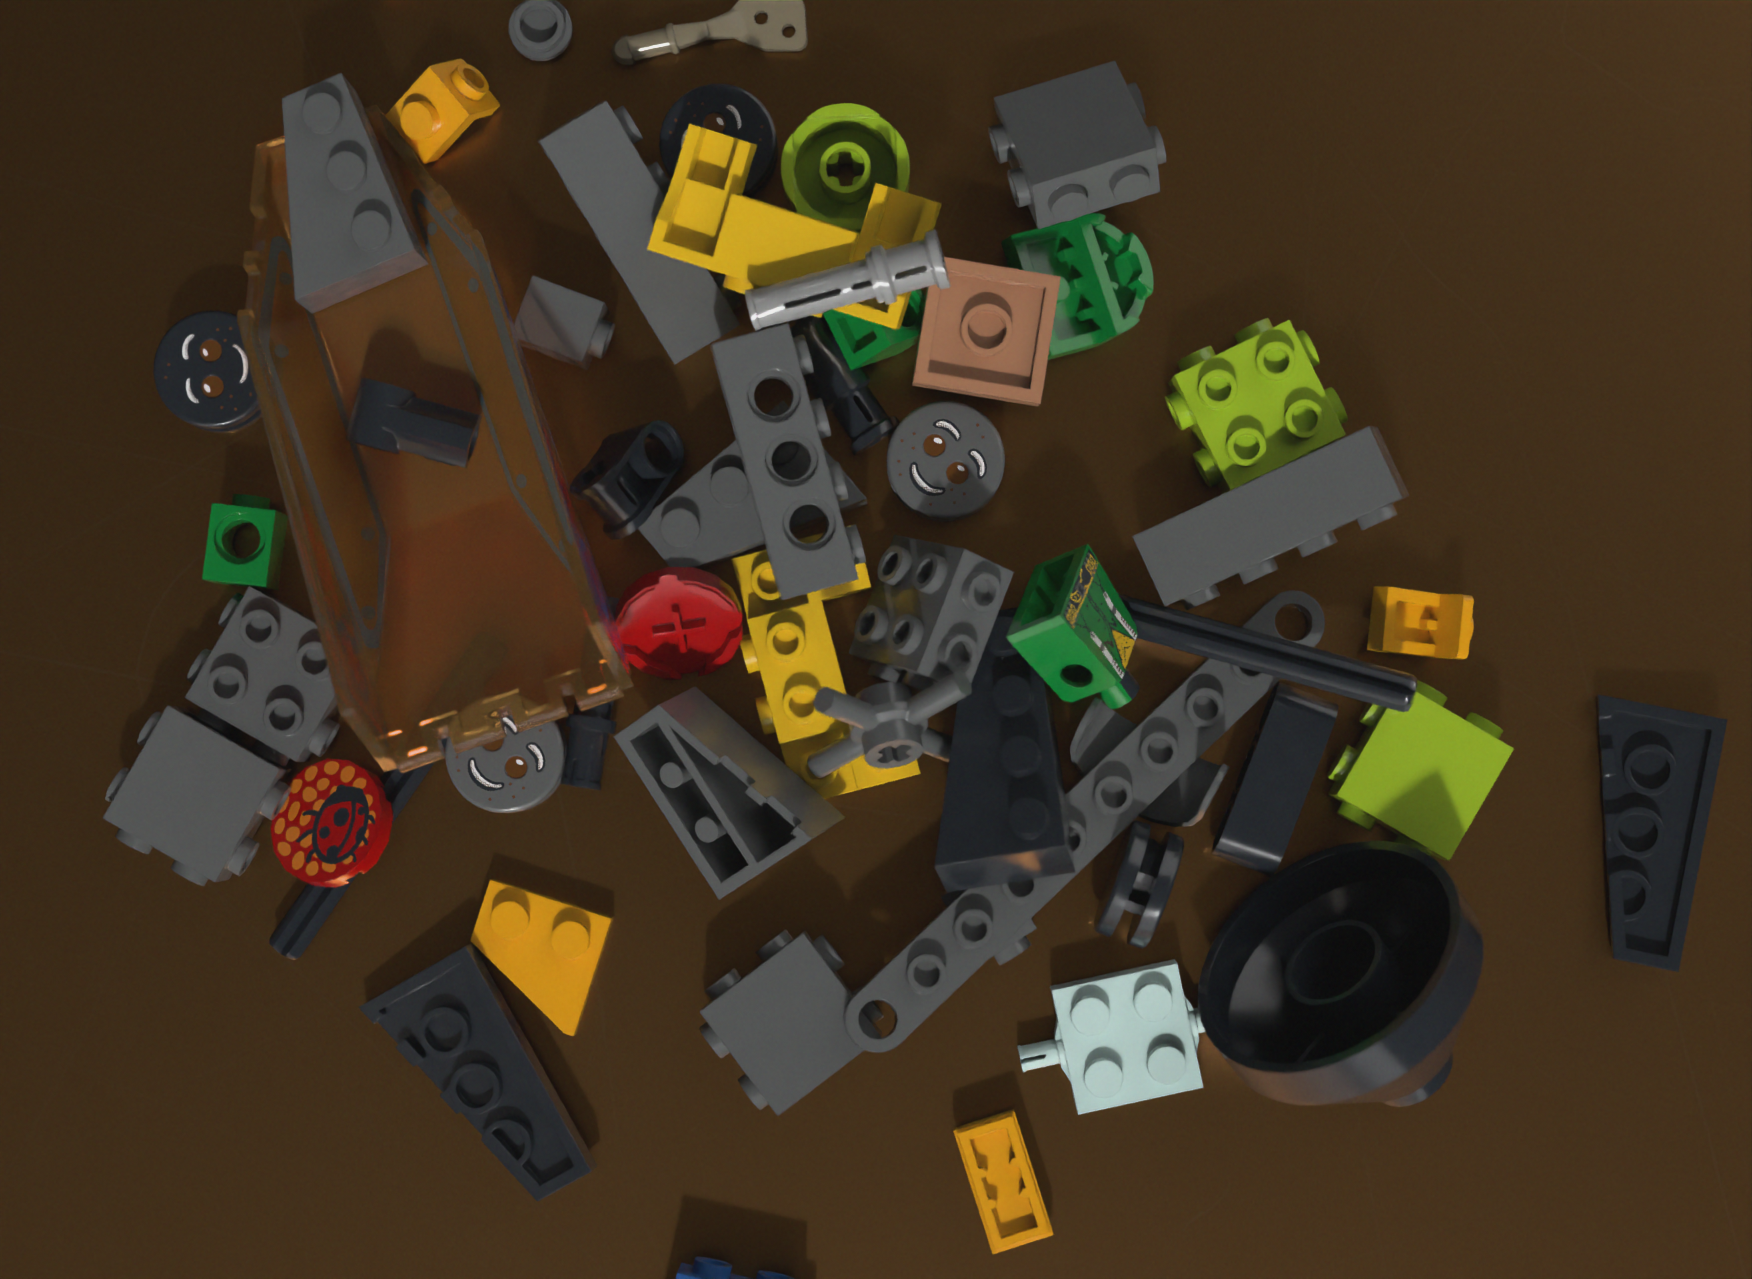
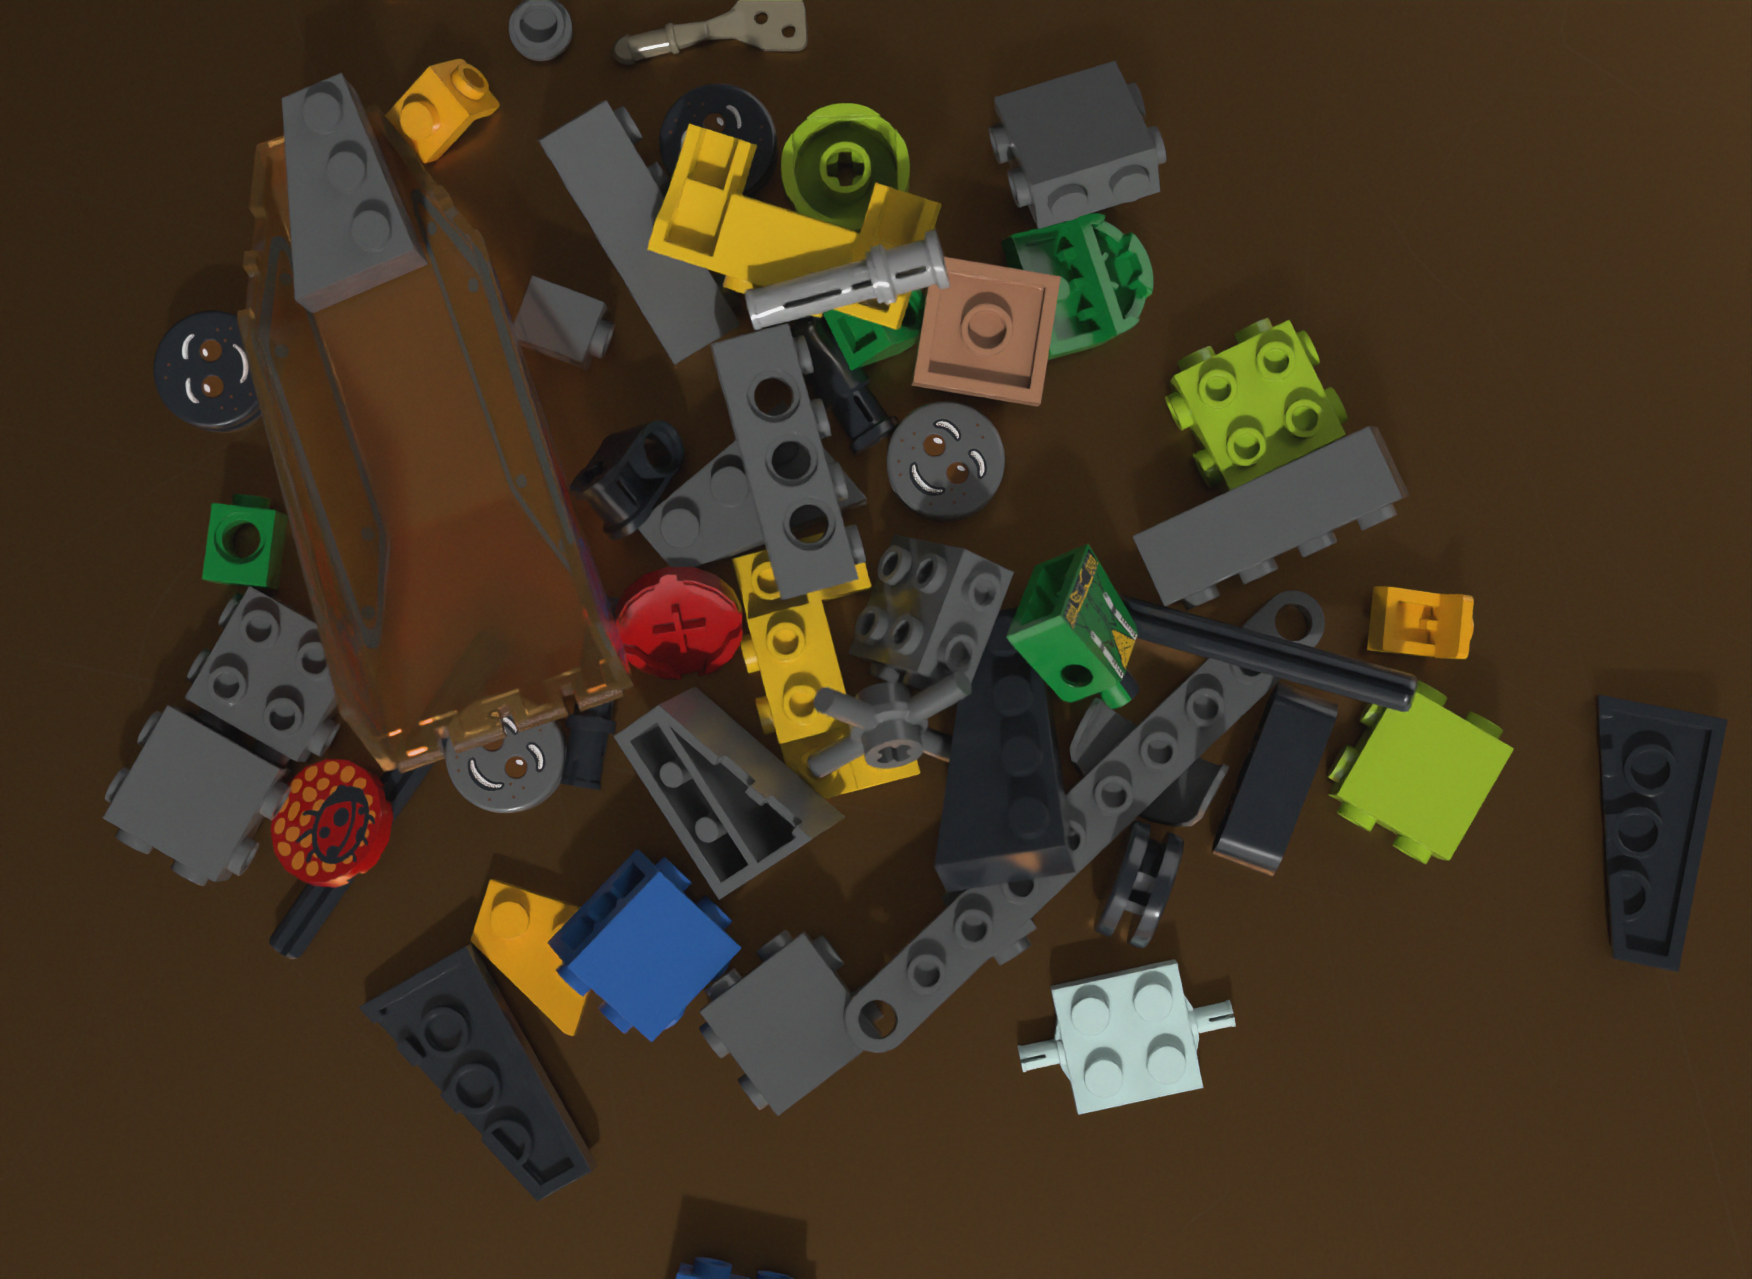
(398, 421): black piece -> none
(644, 945): none -> blue brick
(1003, 1181): light orange plate -> none
(1345, 978): black cone -> none

